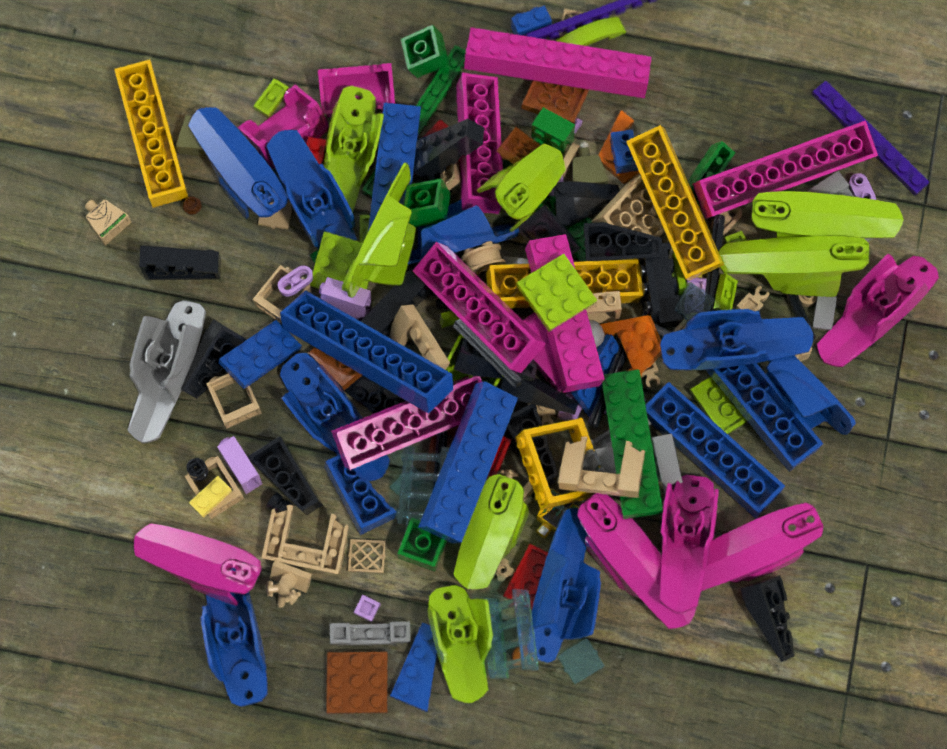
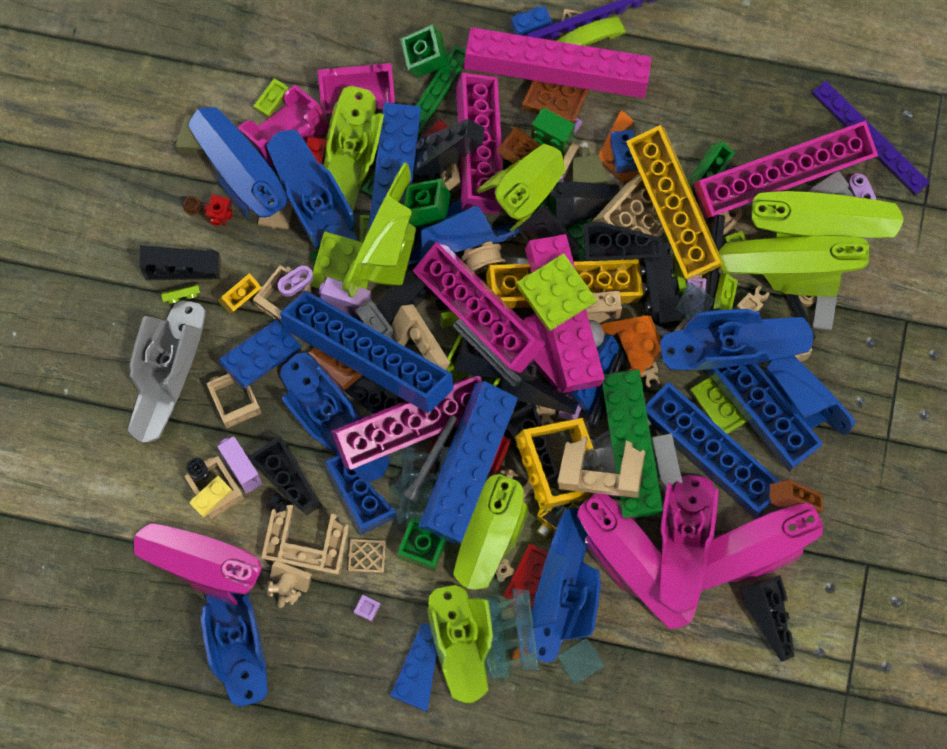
(106, 220): tan torso -> none
(151, 133): yellow brick -> none
(173, 295): none -> lime plate
(215, 344): black wedge -> none
(218, 210): none -> red brick
(239, 293): none -> yellow brick
(357, 682): dark orange plate -> none
(369, 633): light grey slope -> none
(373, 318): none -> dark grey hinge
(412, 492): none -> dark grey piece
(791, 493): none -> dark orange brick
(876, 307): dark pink piece -> none

